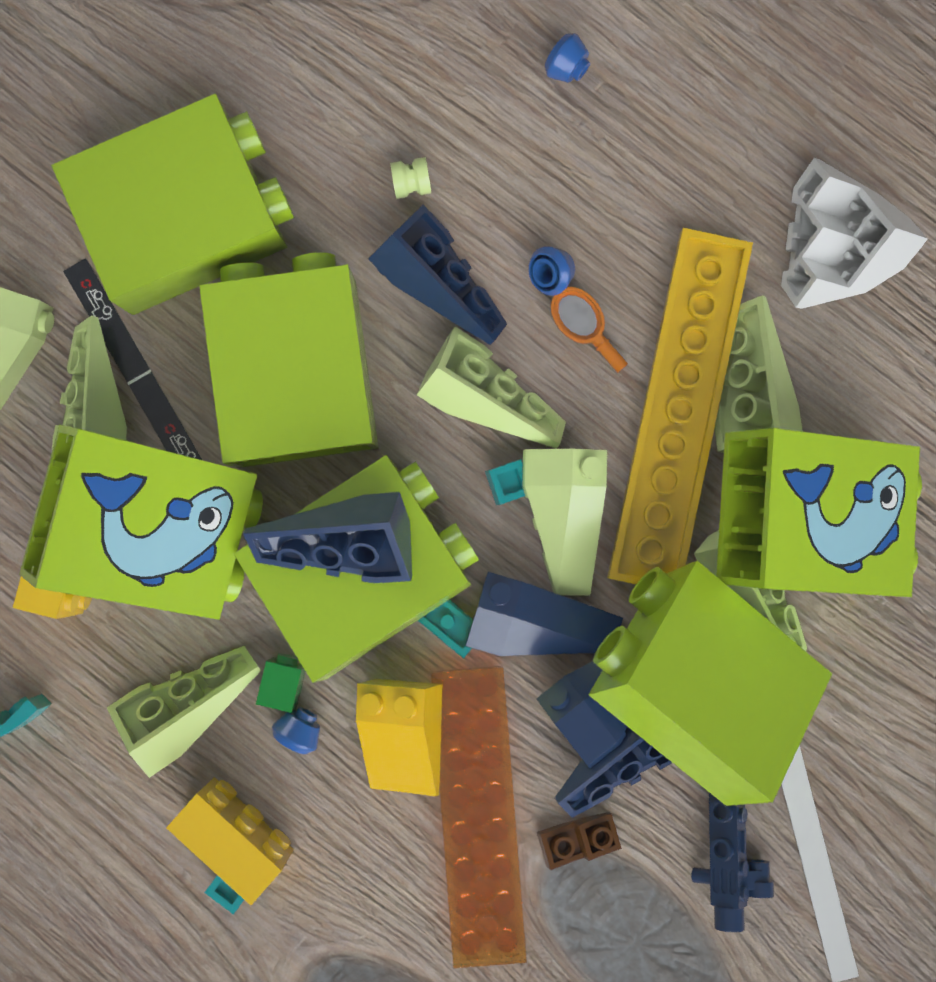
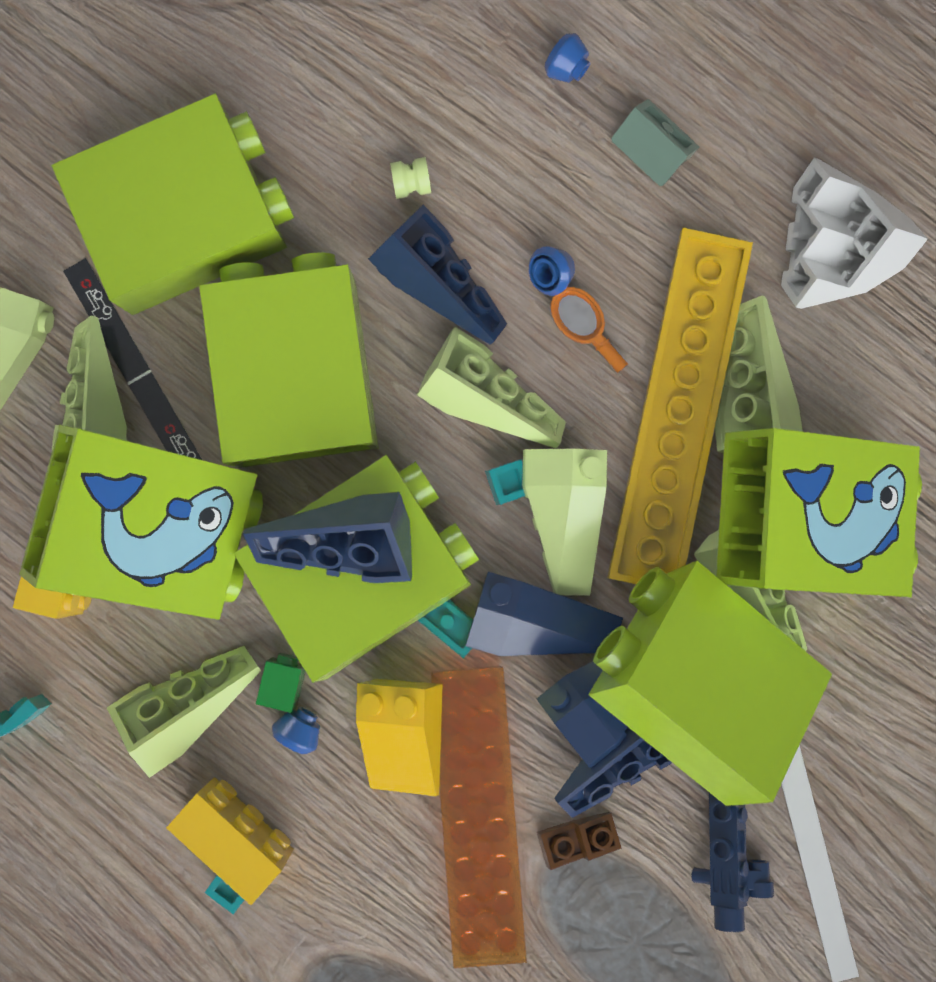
(654, 142): none -> sand green panel

